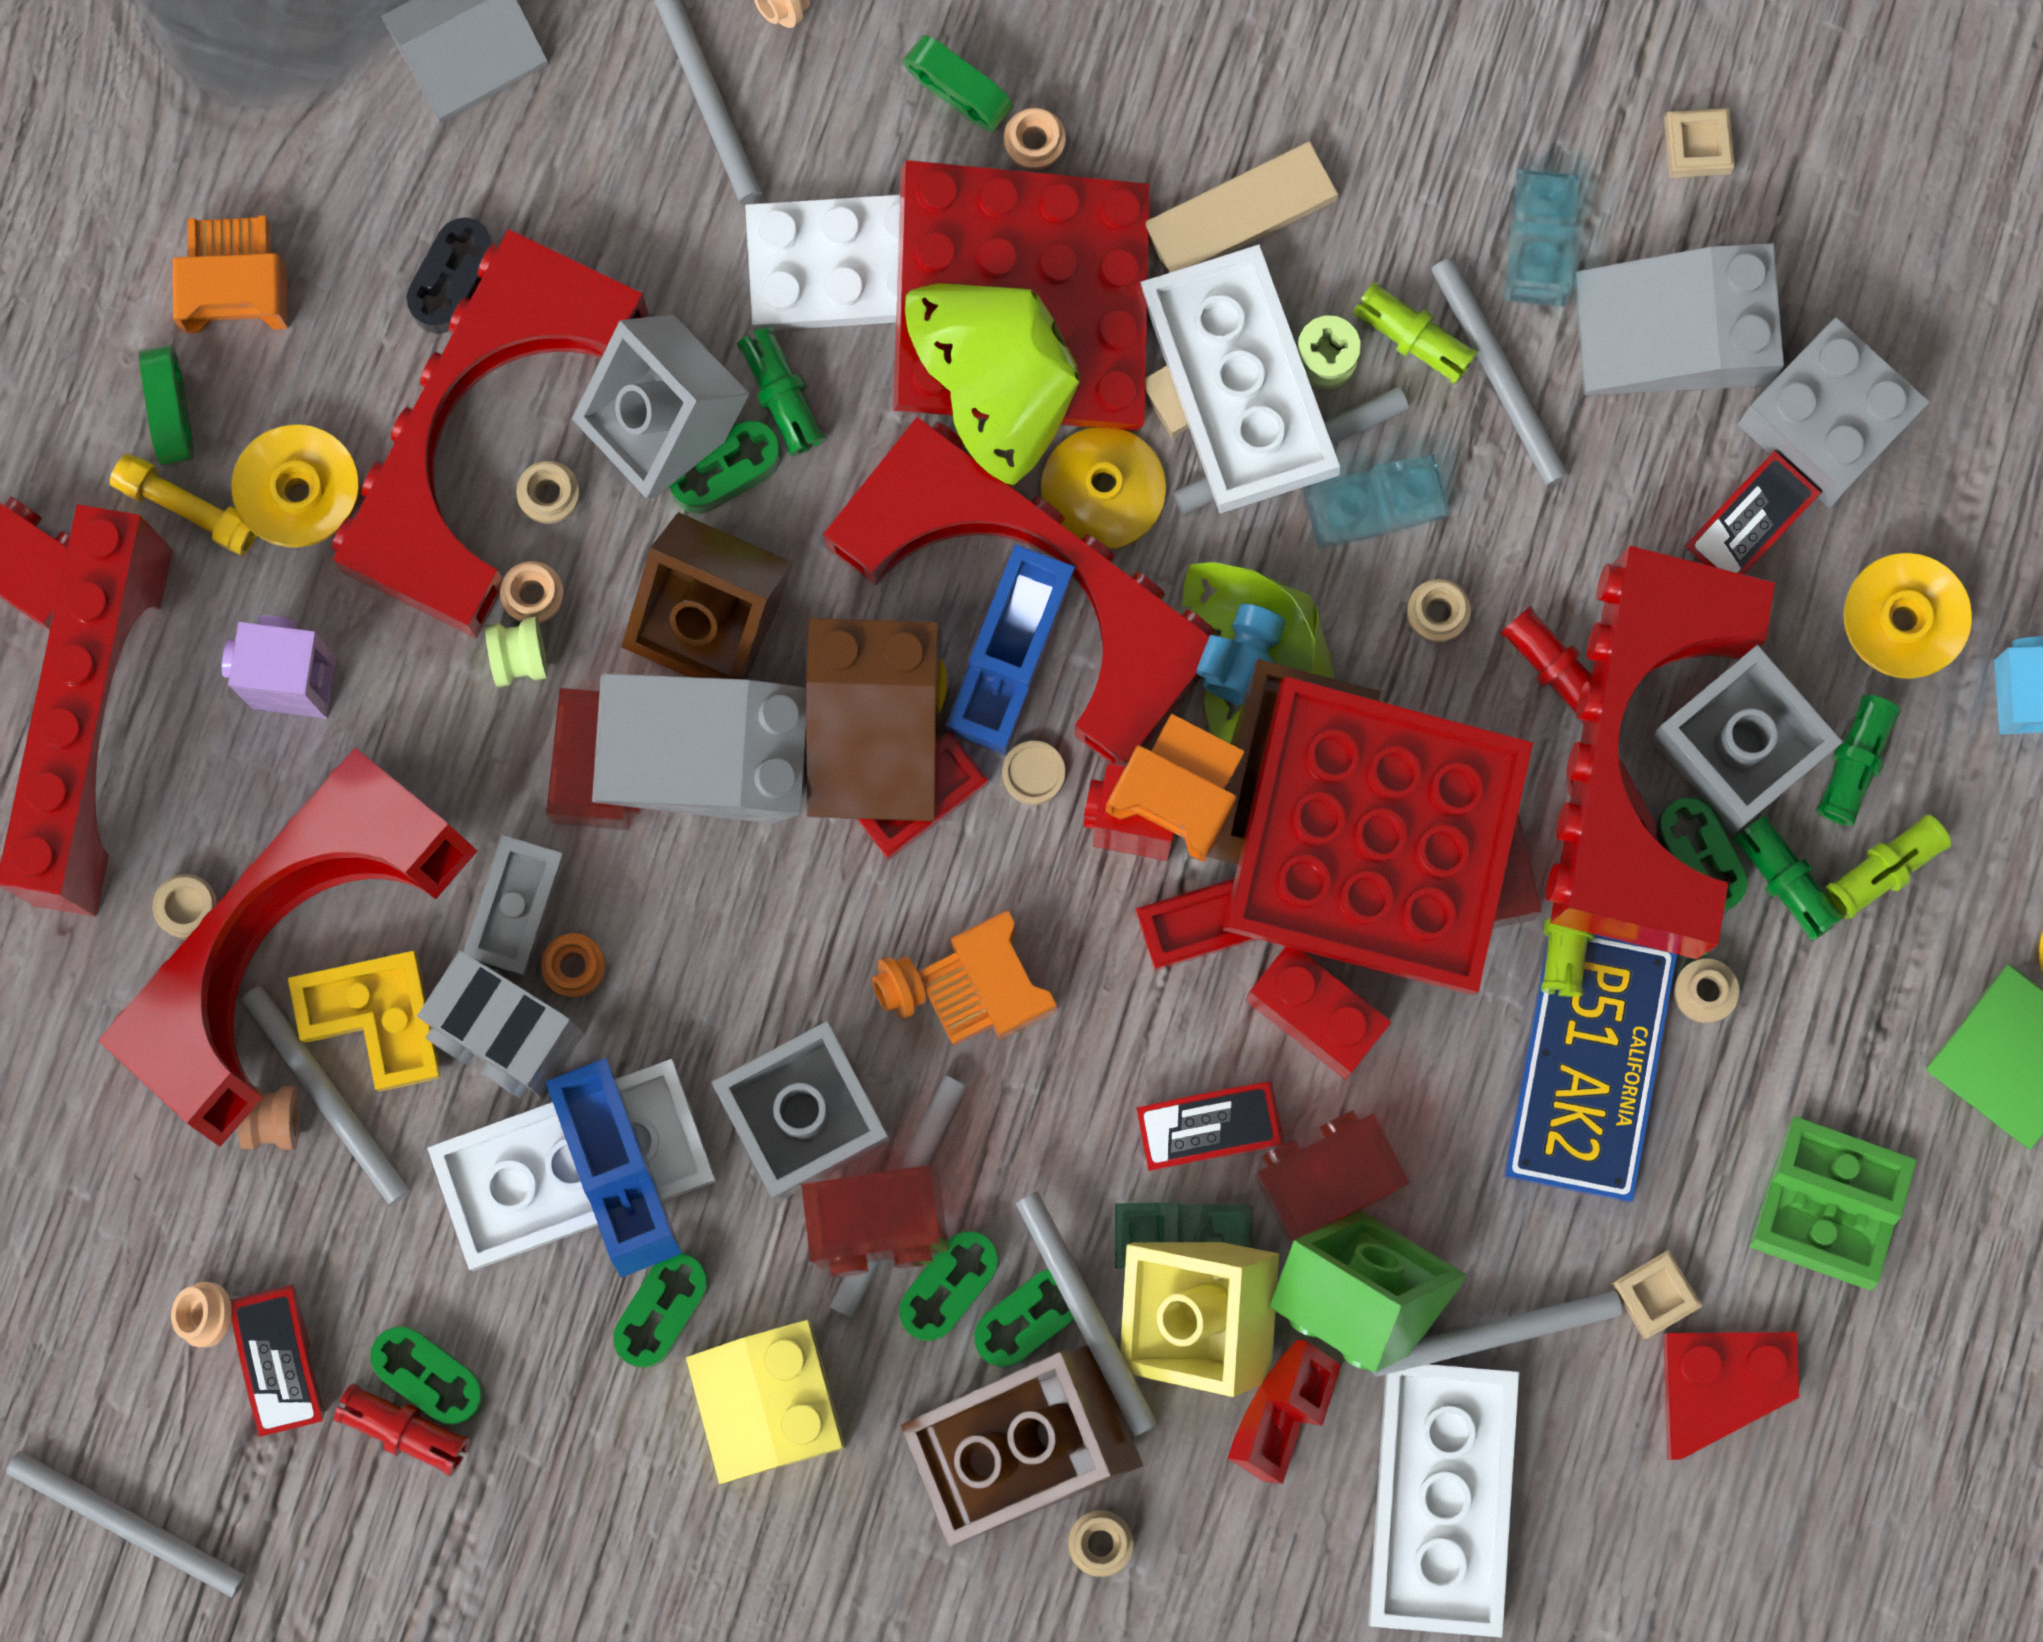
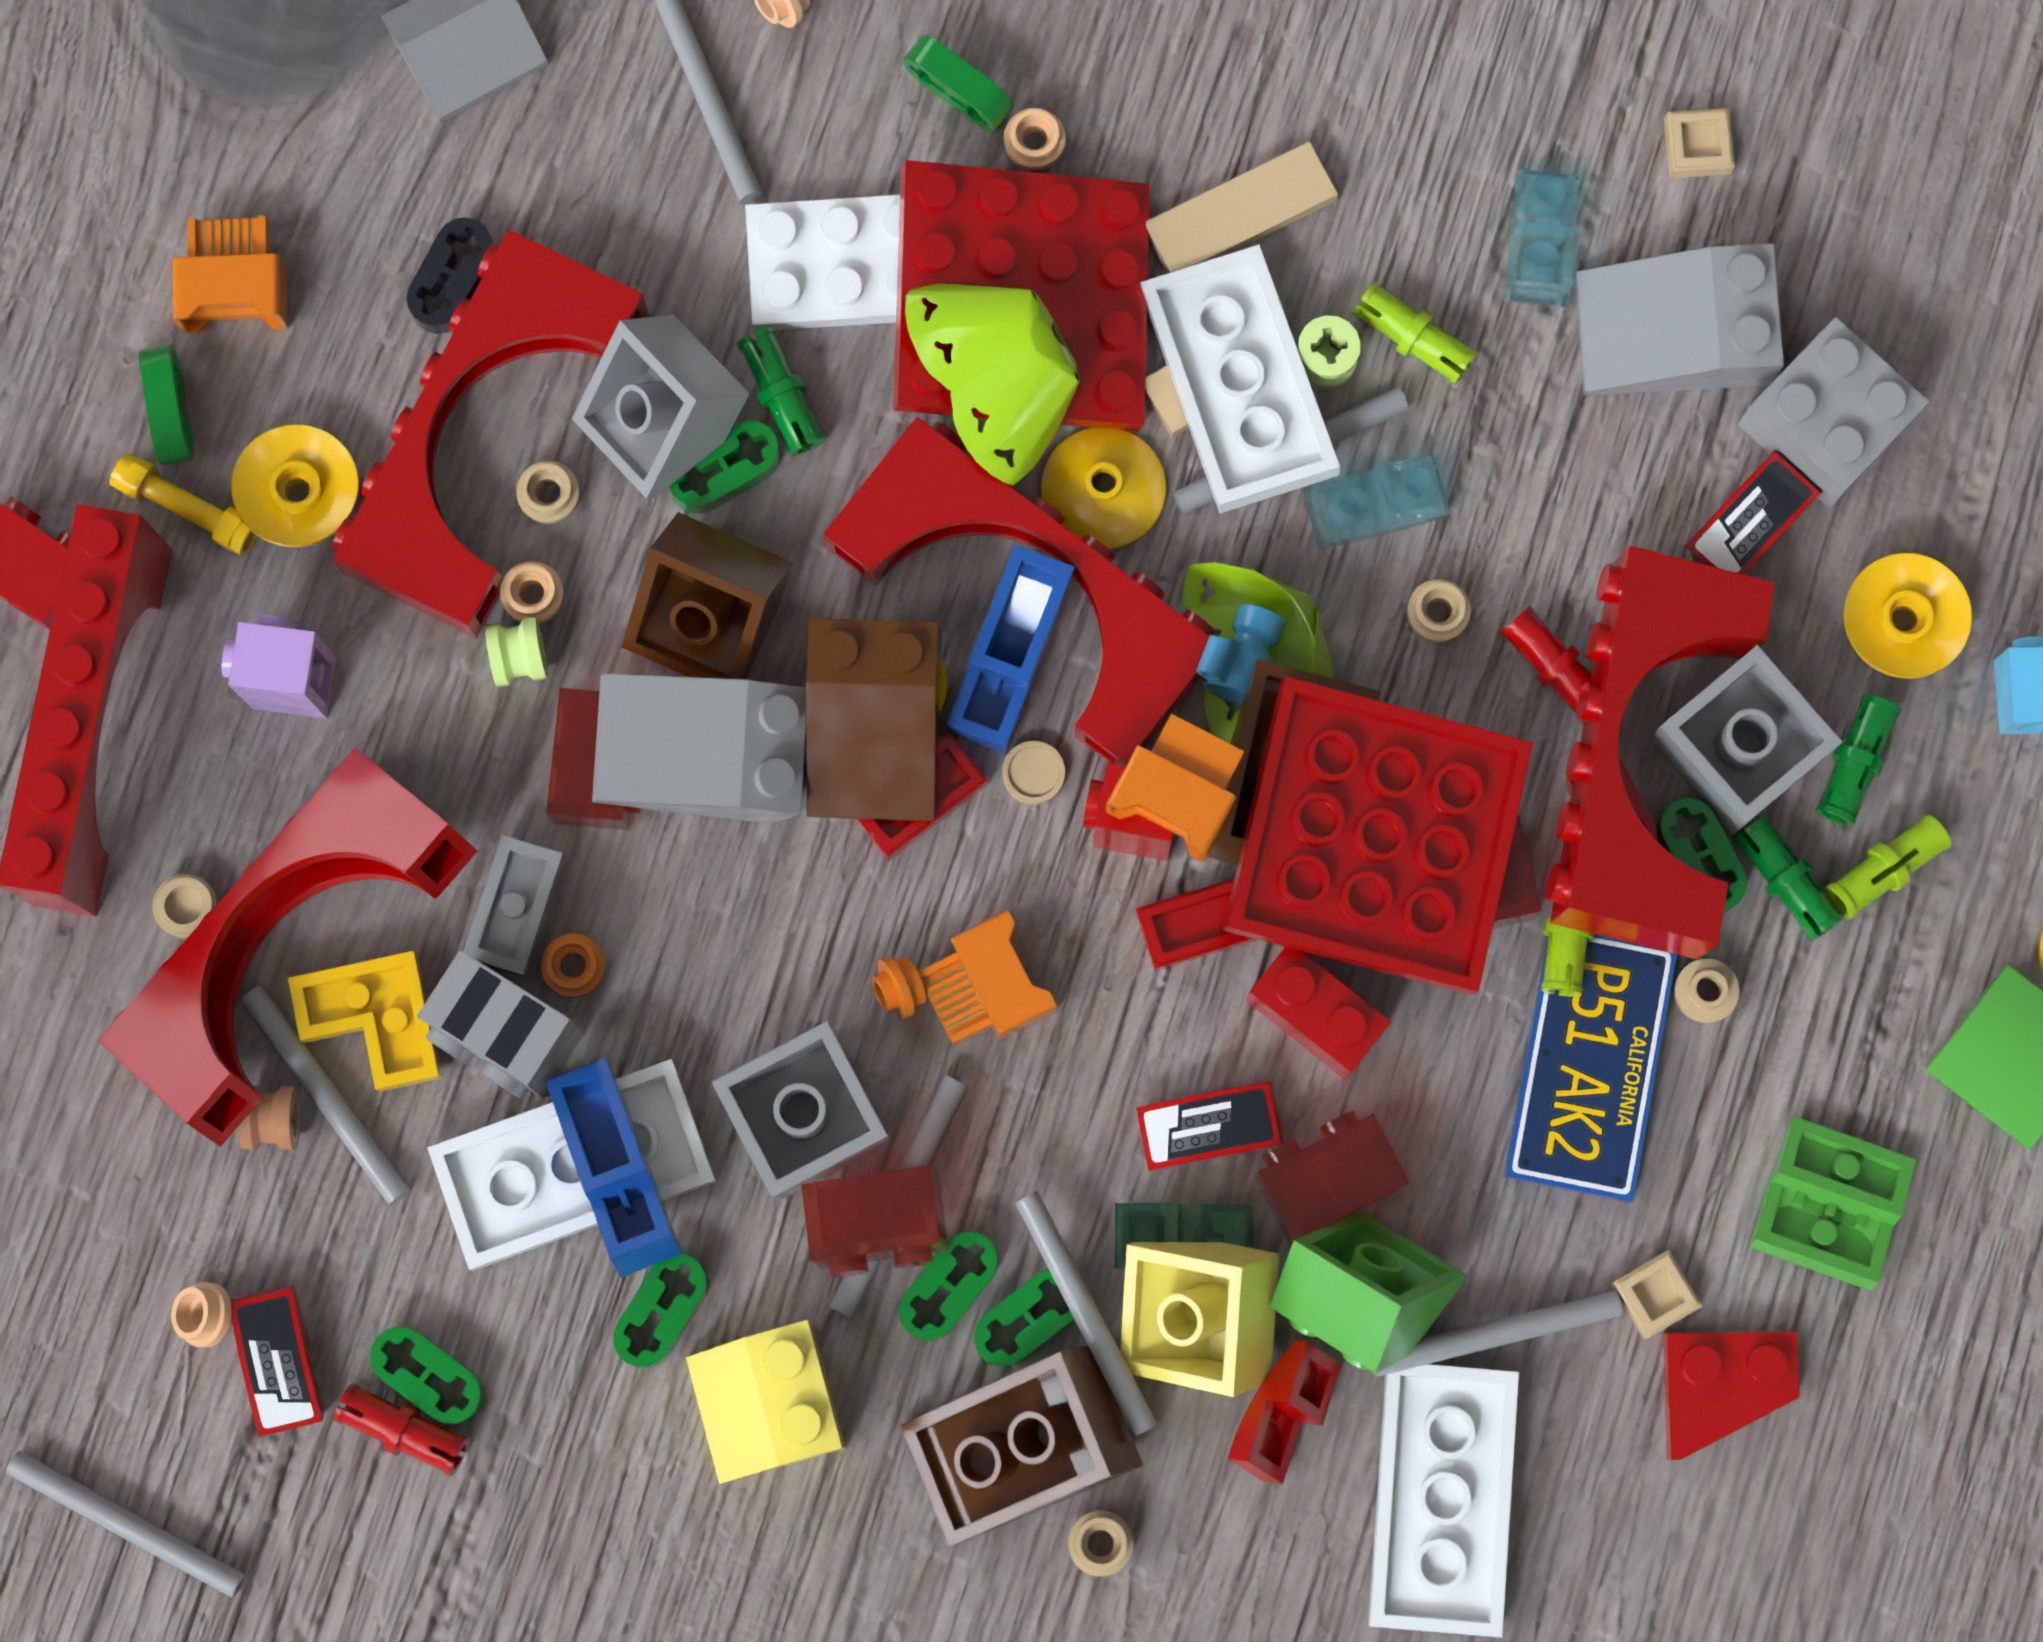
(1499, 372): light grey bar -> none

